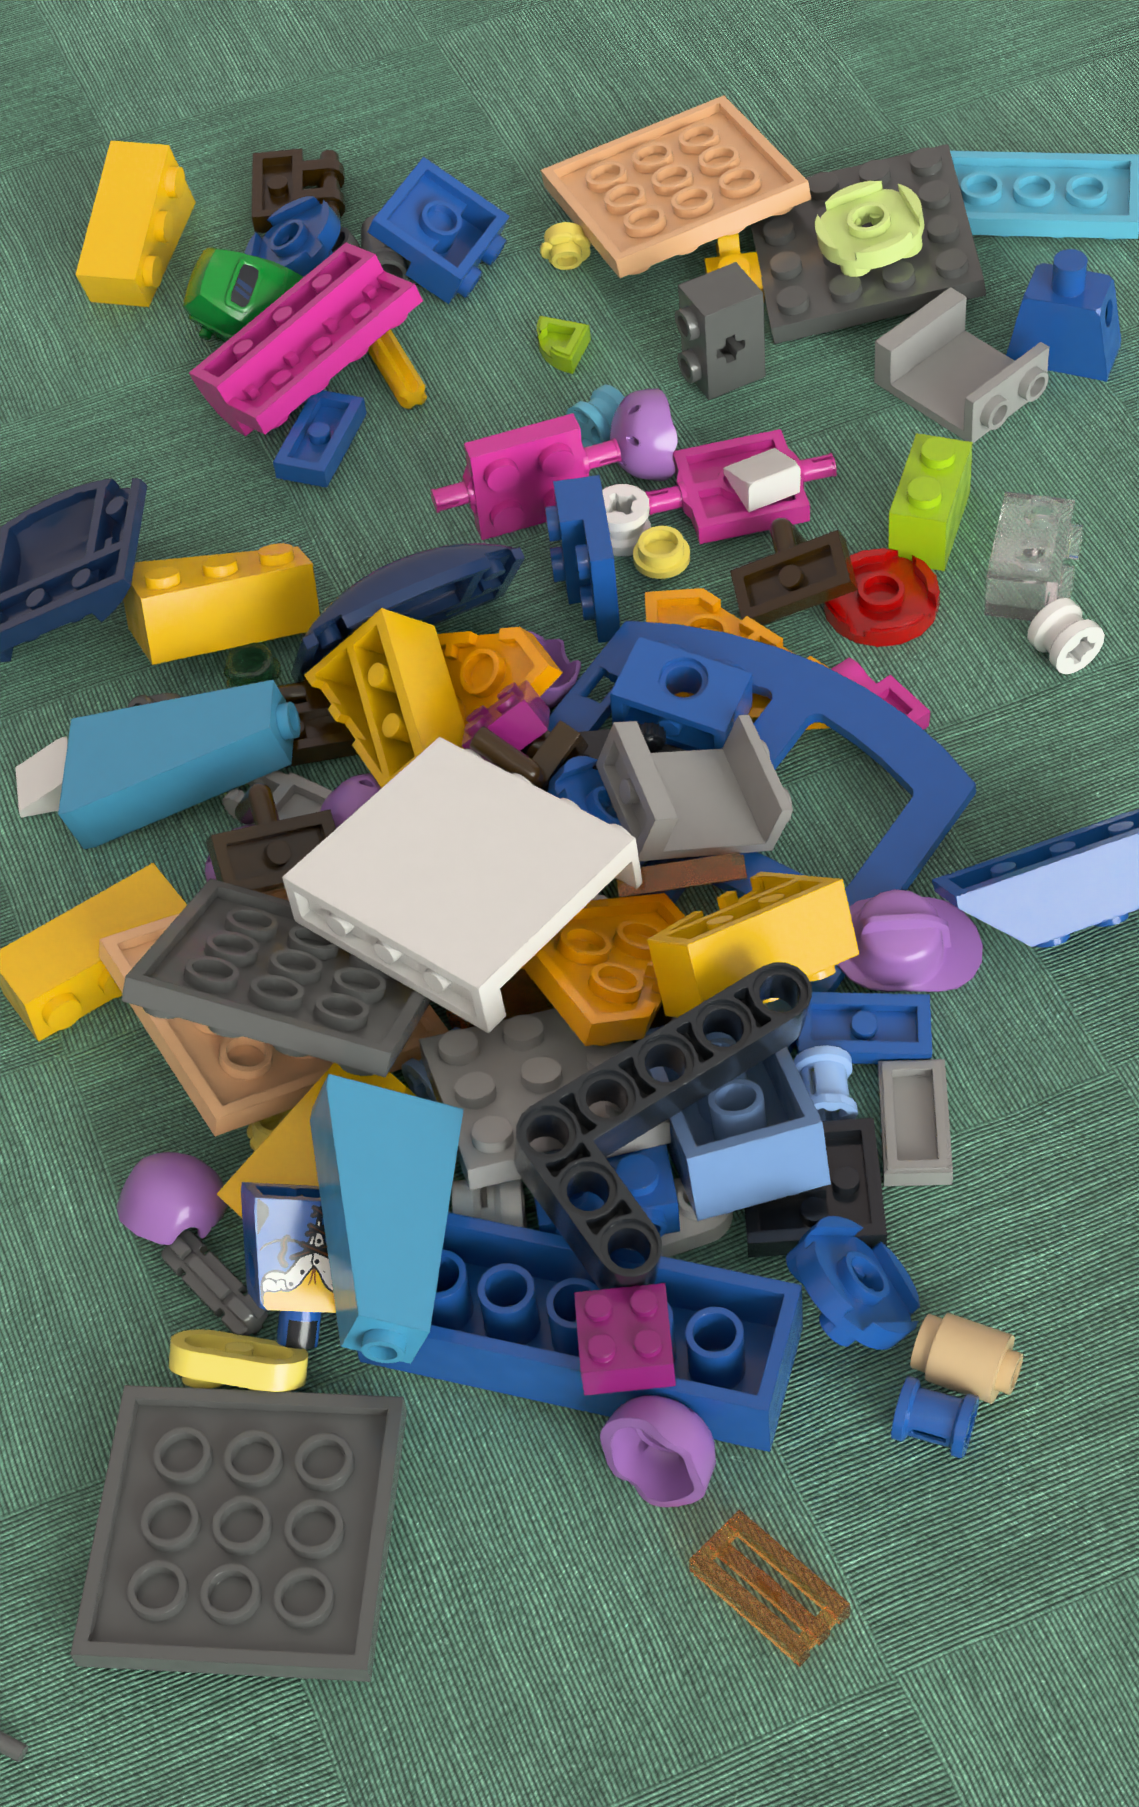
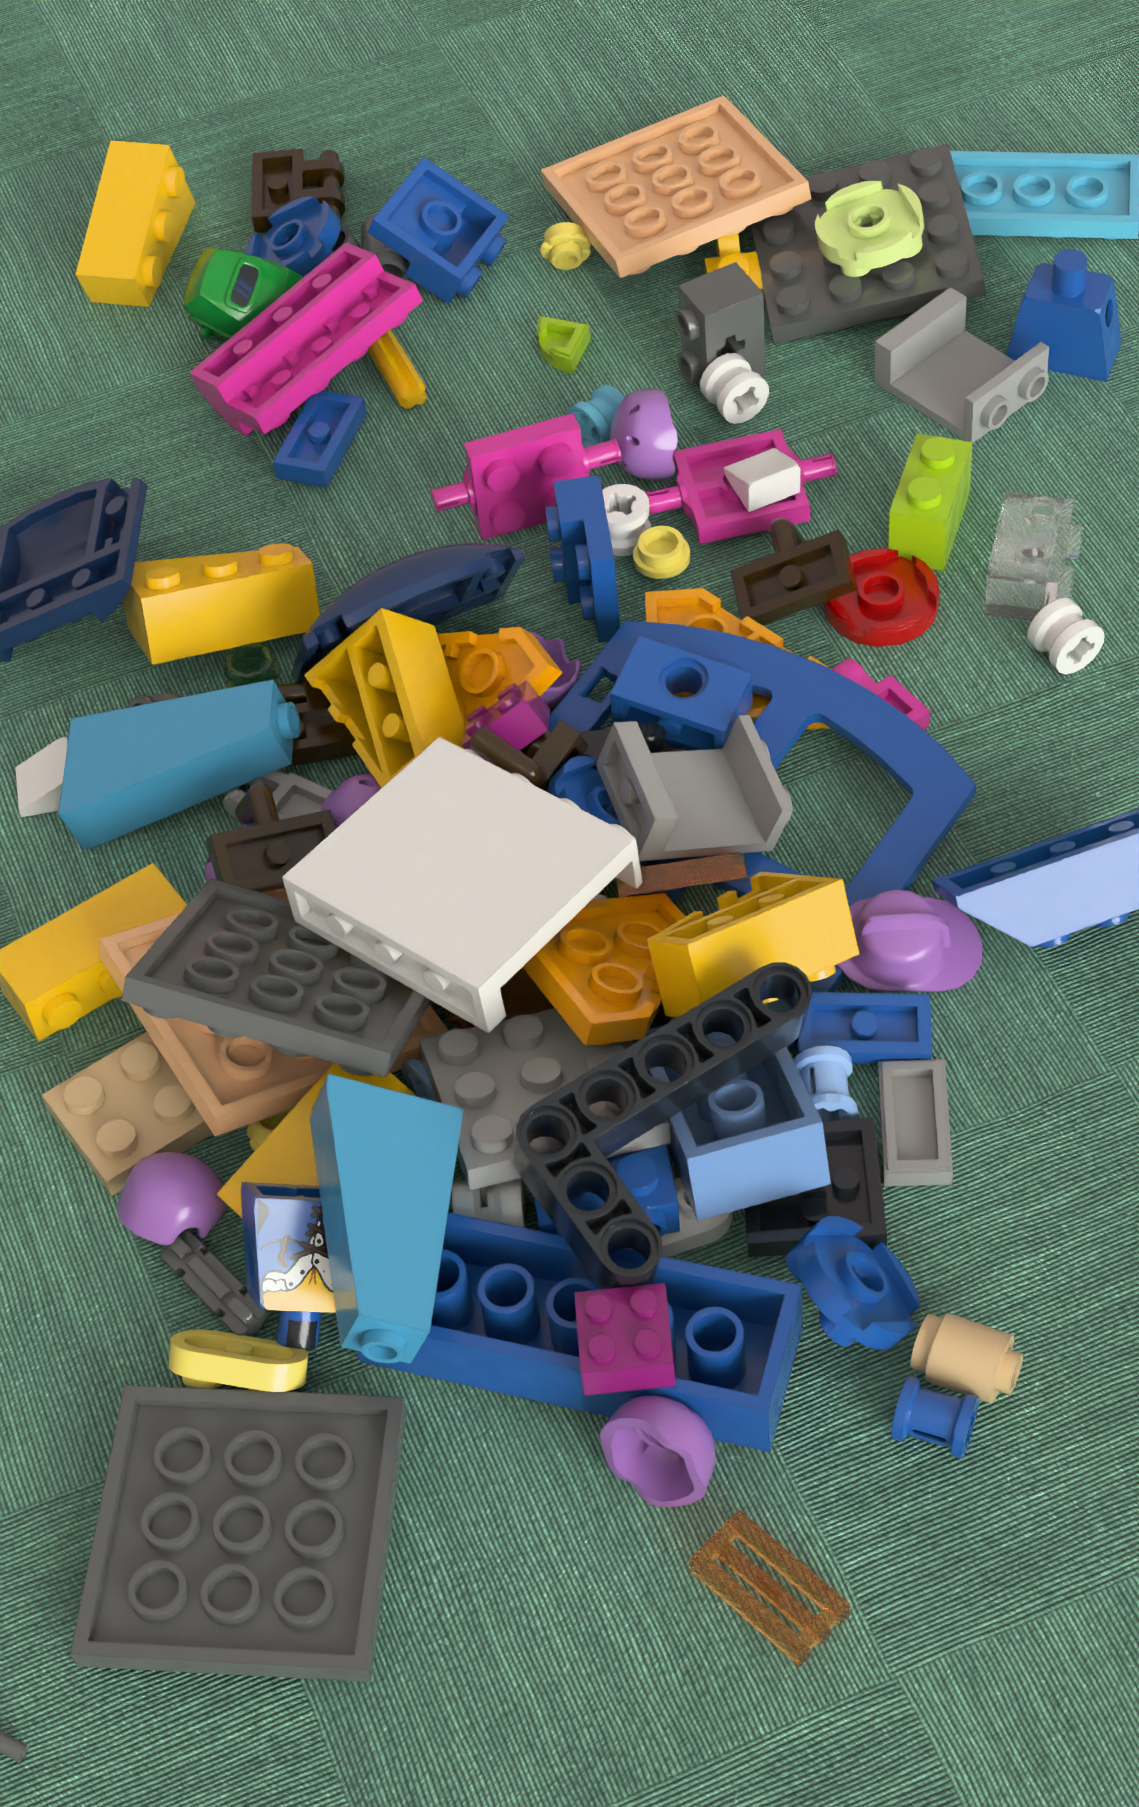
(125, 1111): none -> tan plate
(734, 388): none -> white wheel

